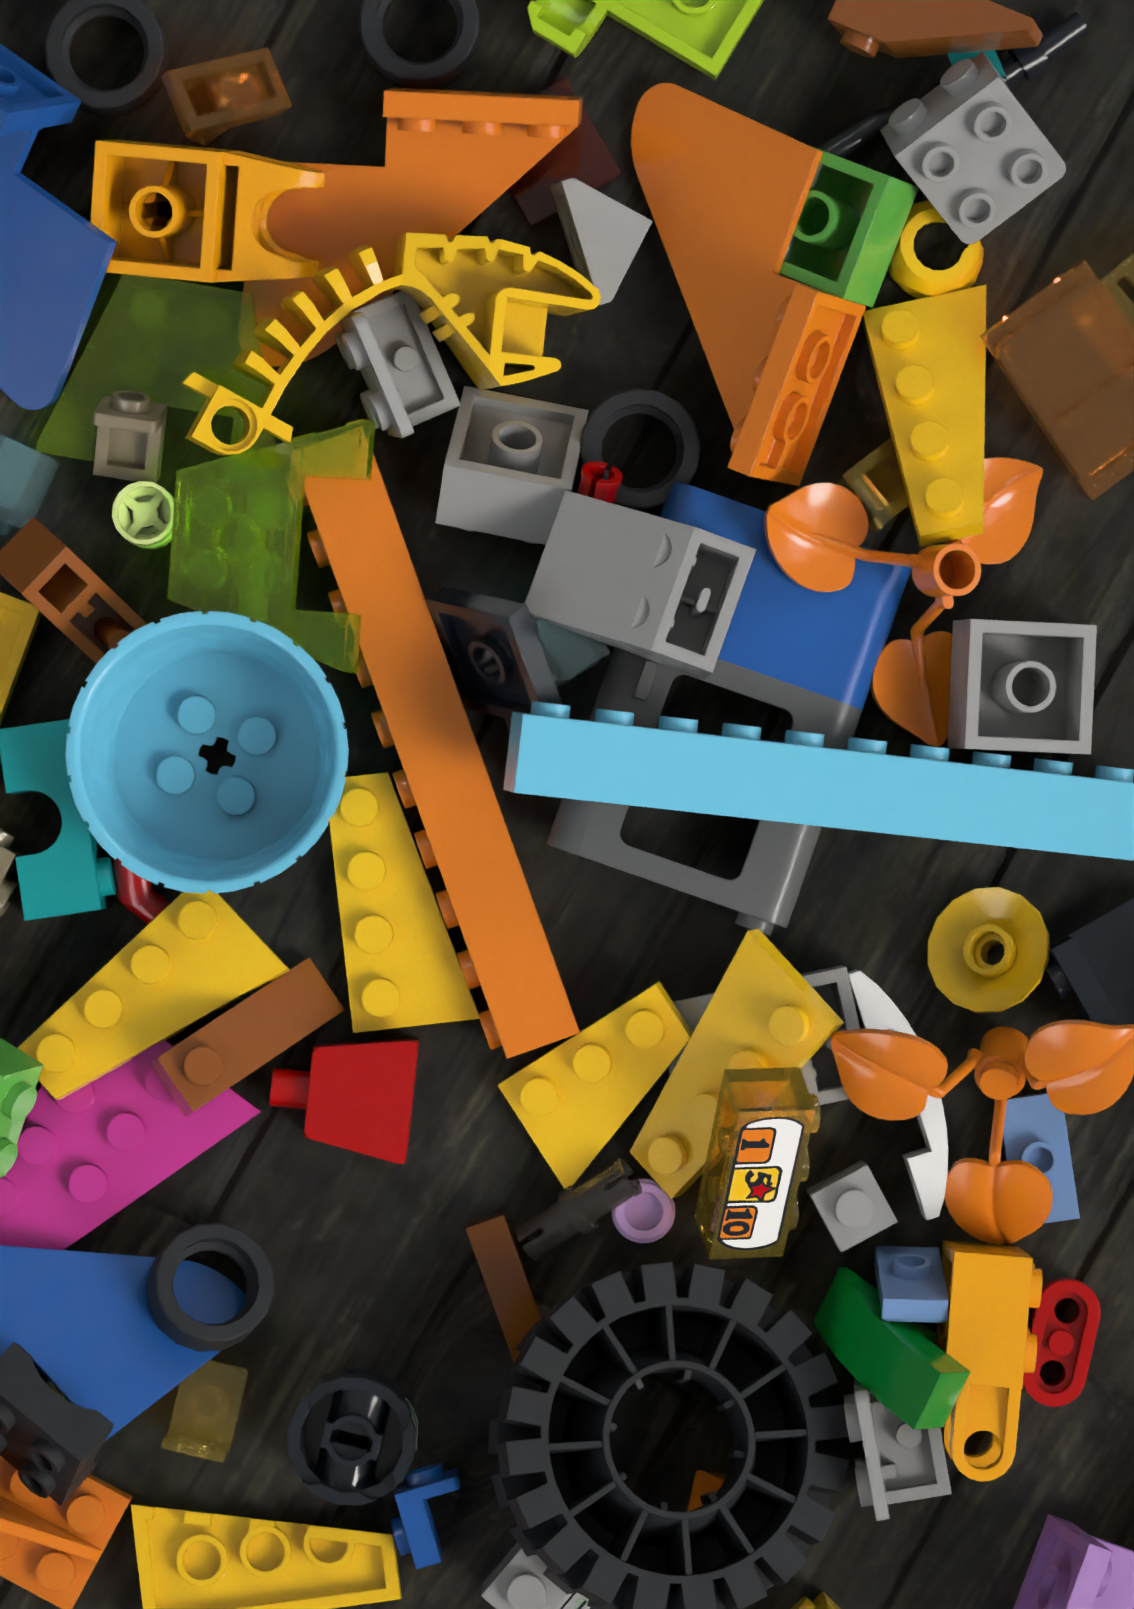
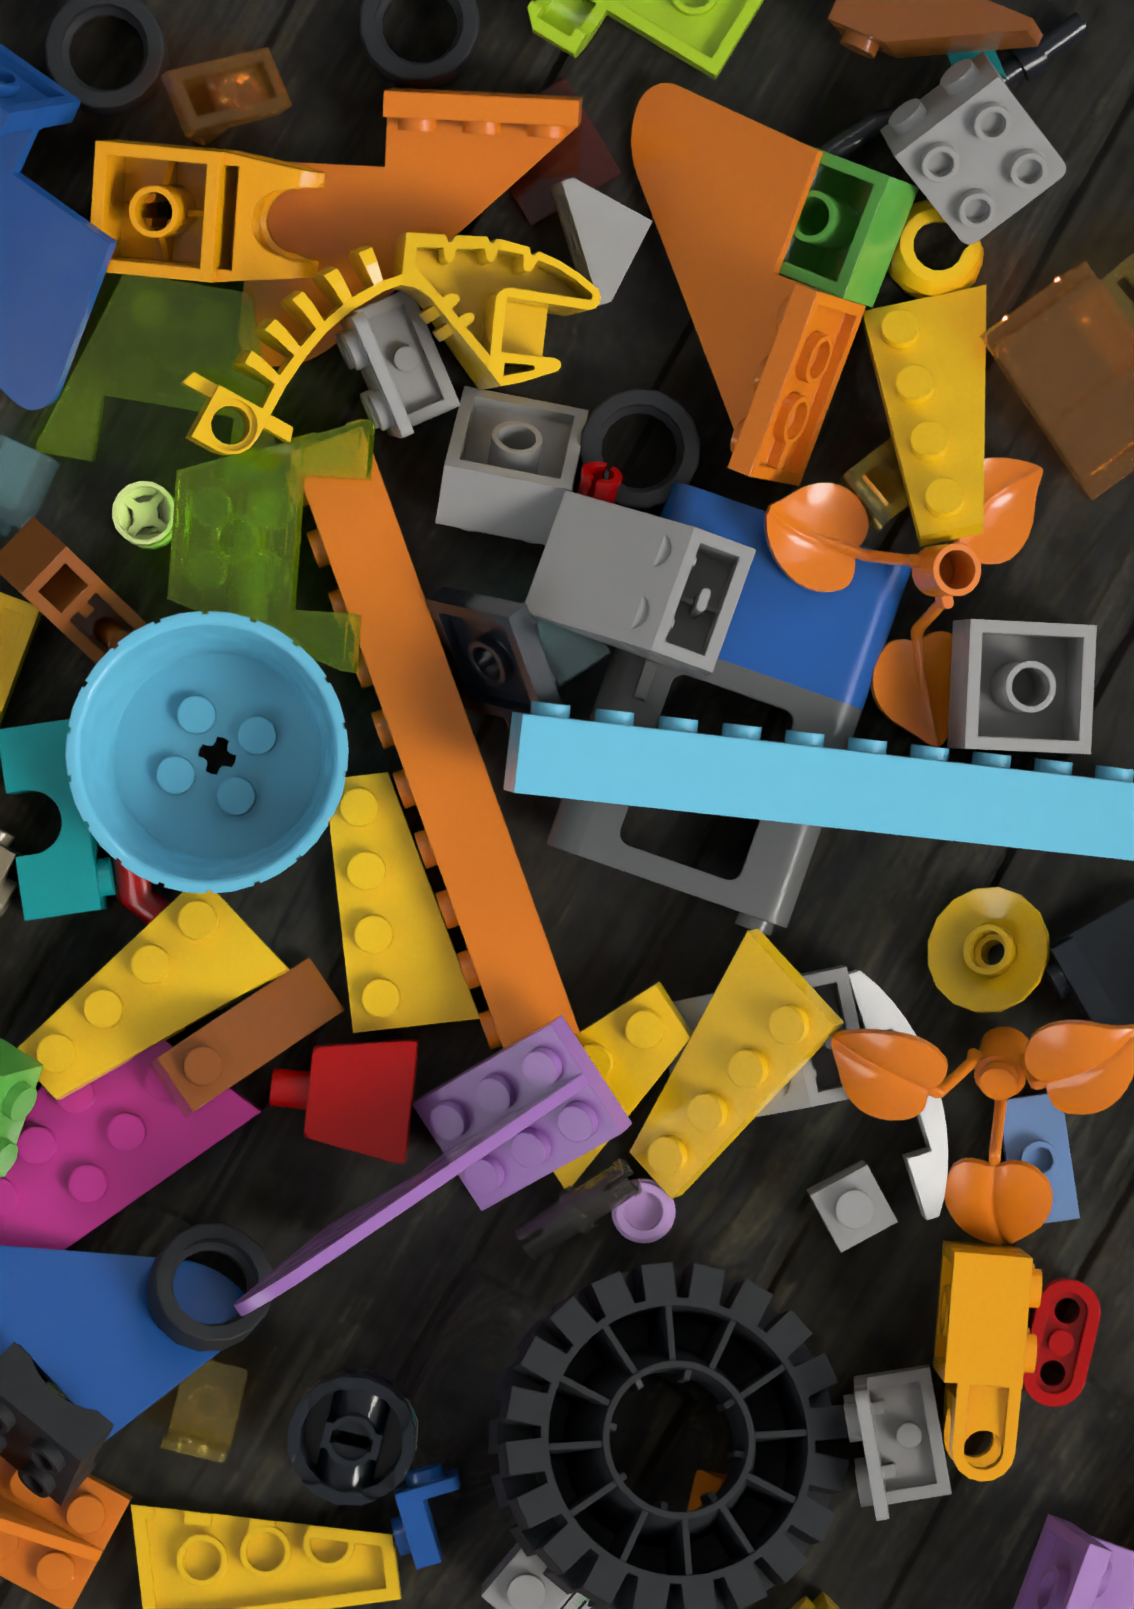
(129, 436): dark tan bracket -> none
(497, 1131): none -> medium lavender piece
(504, 1277): reddish brown piece -> none
(756, 1162): brick -> none
(889, 1357): green slope -> none
(911, 1284): medium blue plate -> none

